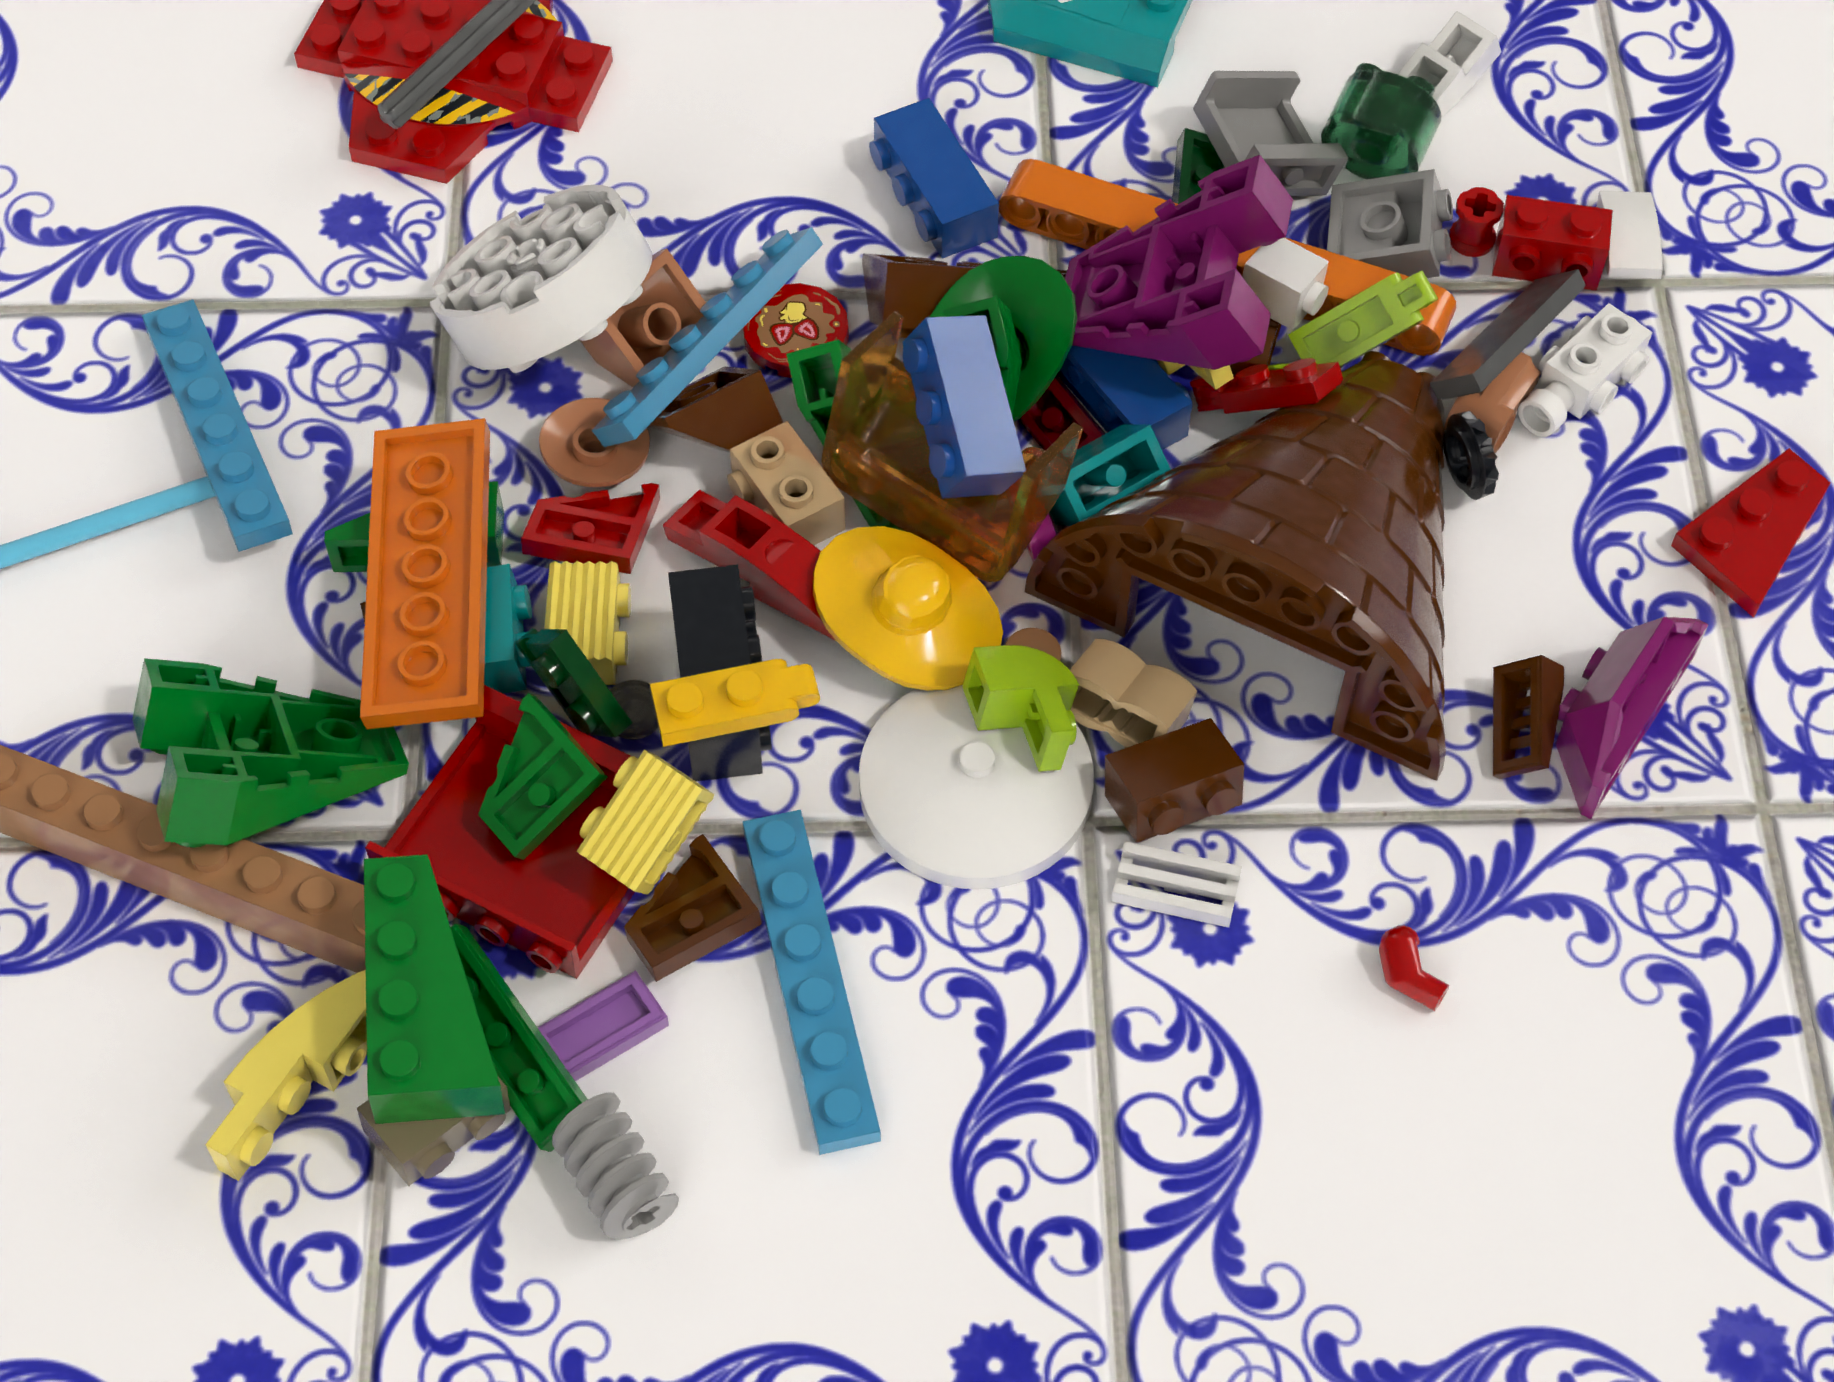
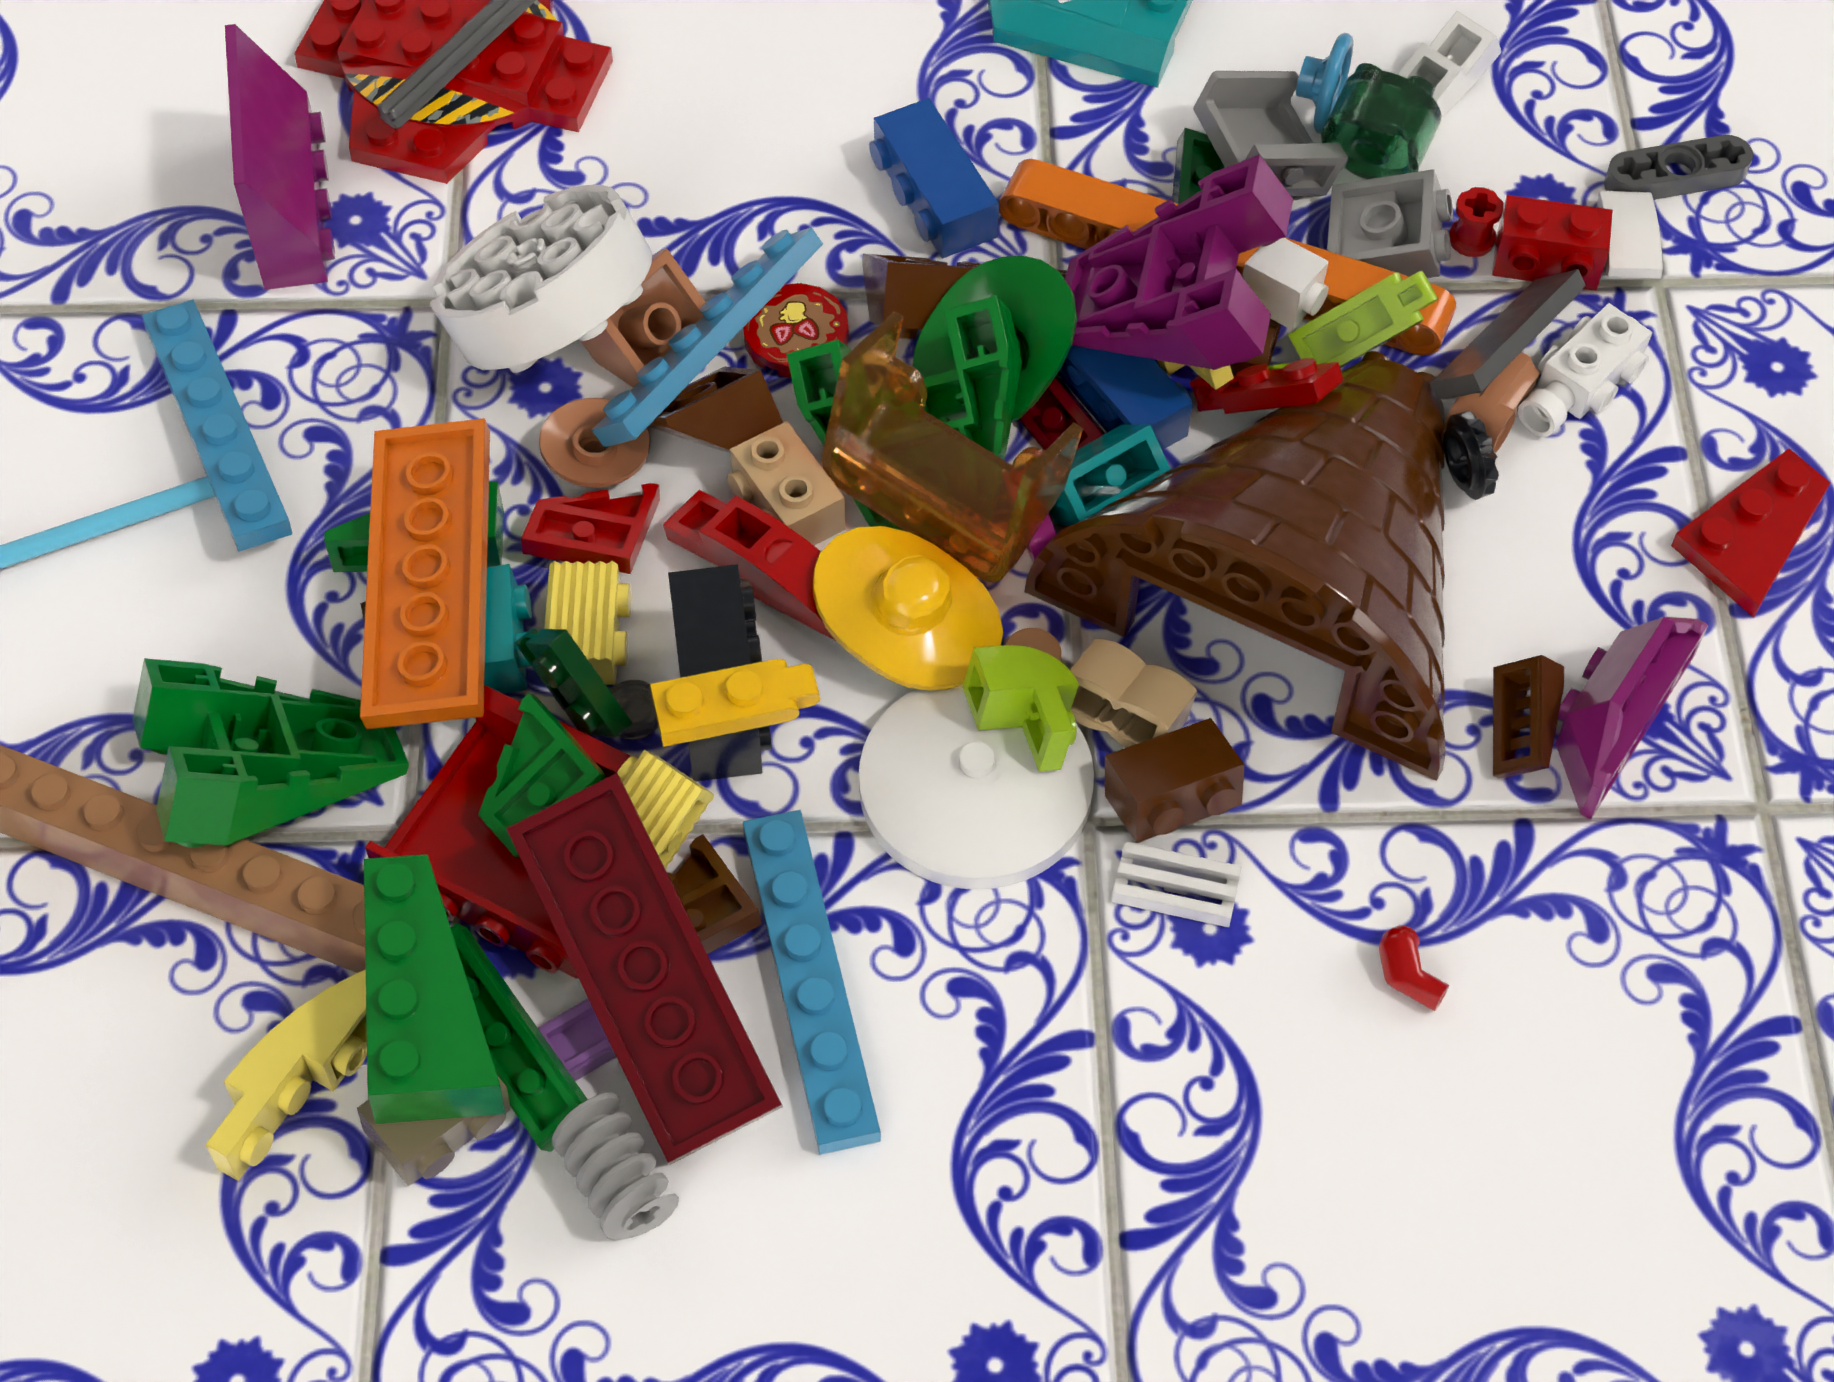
(277, 167): none -> magenta slope
(644, 969): none -> dark red plate
(963, 406): brick -> none
(1325, 78): none -> dark azure piece
(1631, 172): none -> dark grey beam

